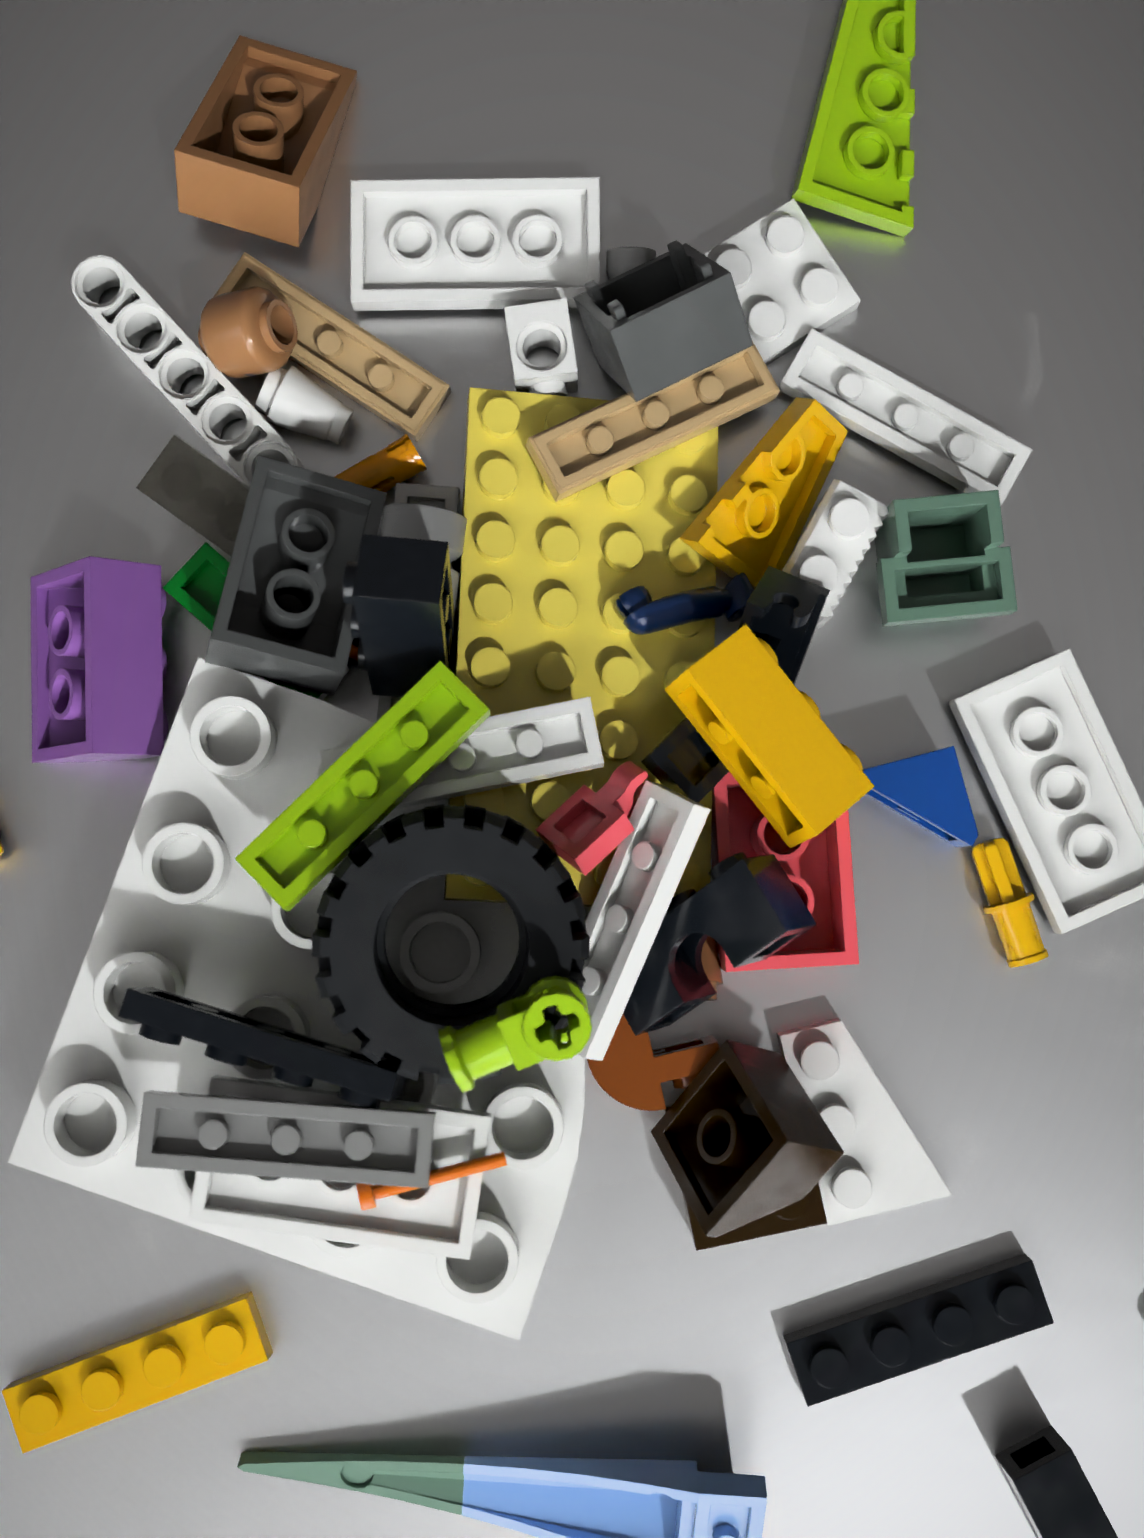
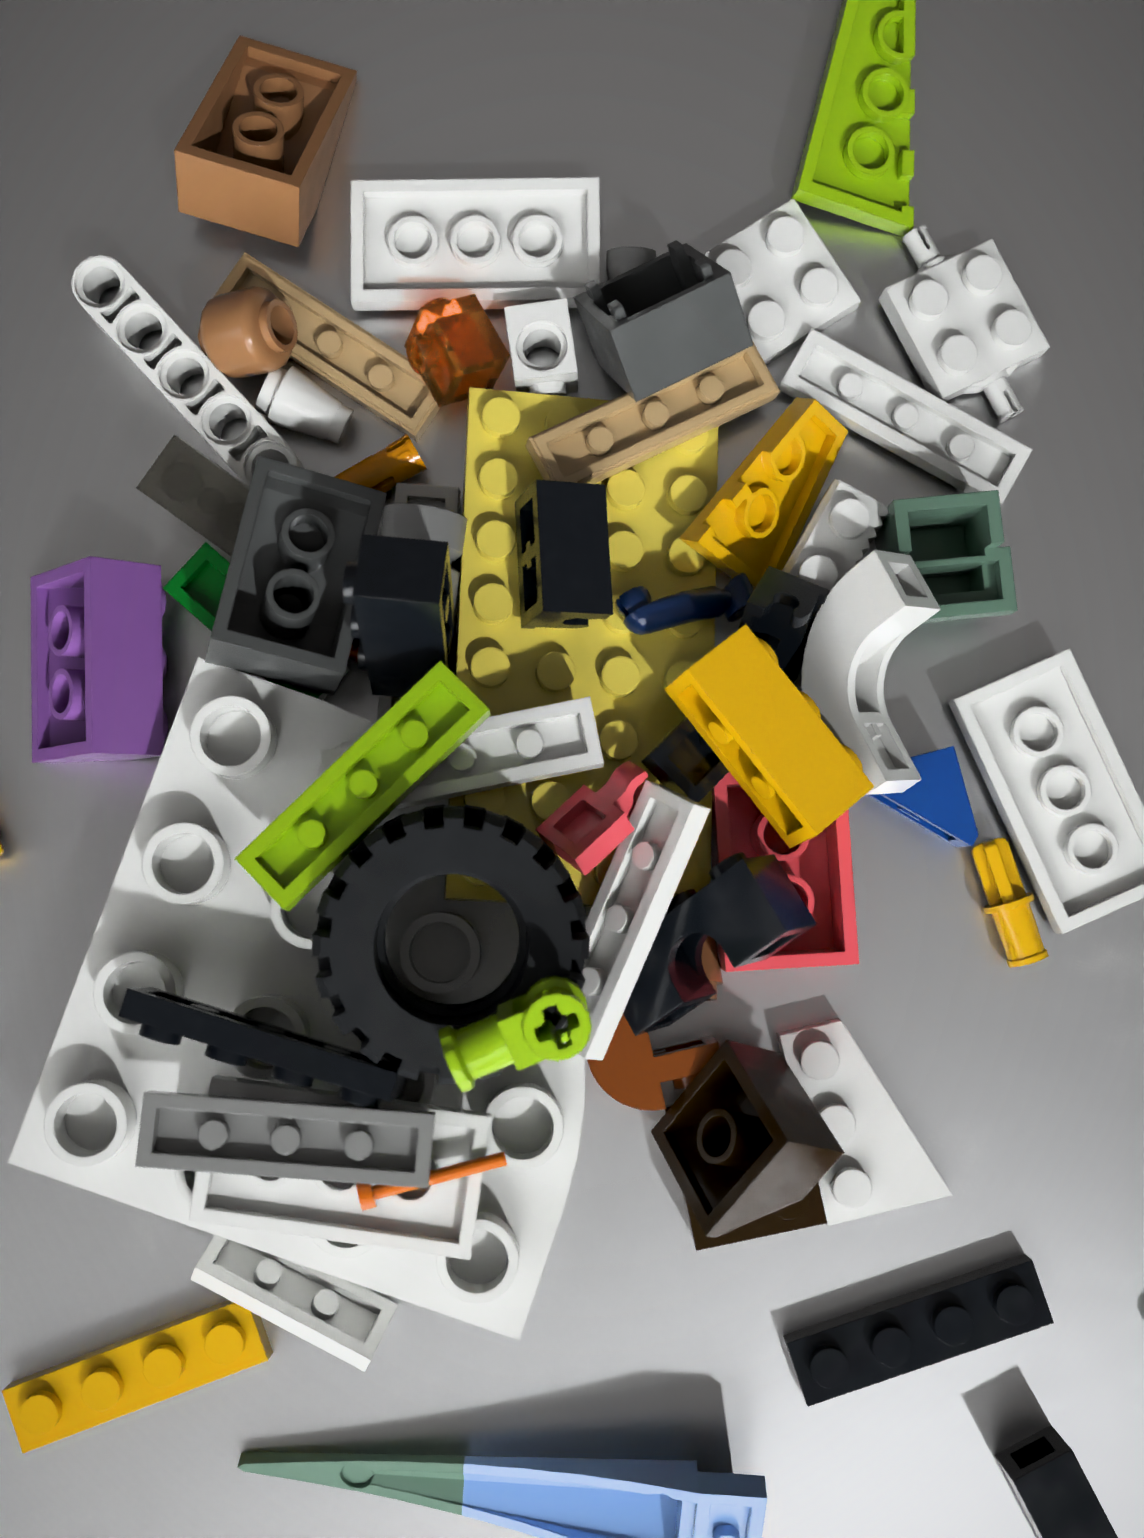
(302, 1300): none -> white plate
(455, 348): none -> clear orange brick
(563, 554): none -> black hinge
(849, 657): none -> white arch
(963, 322): none -> white plate

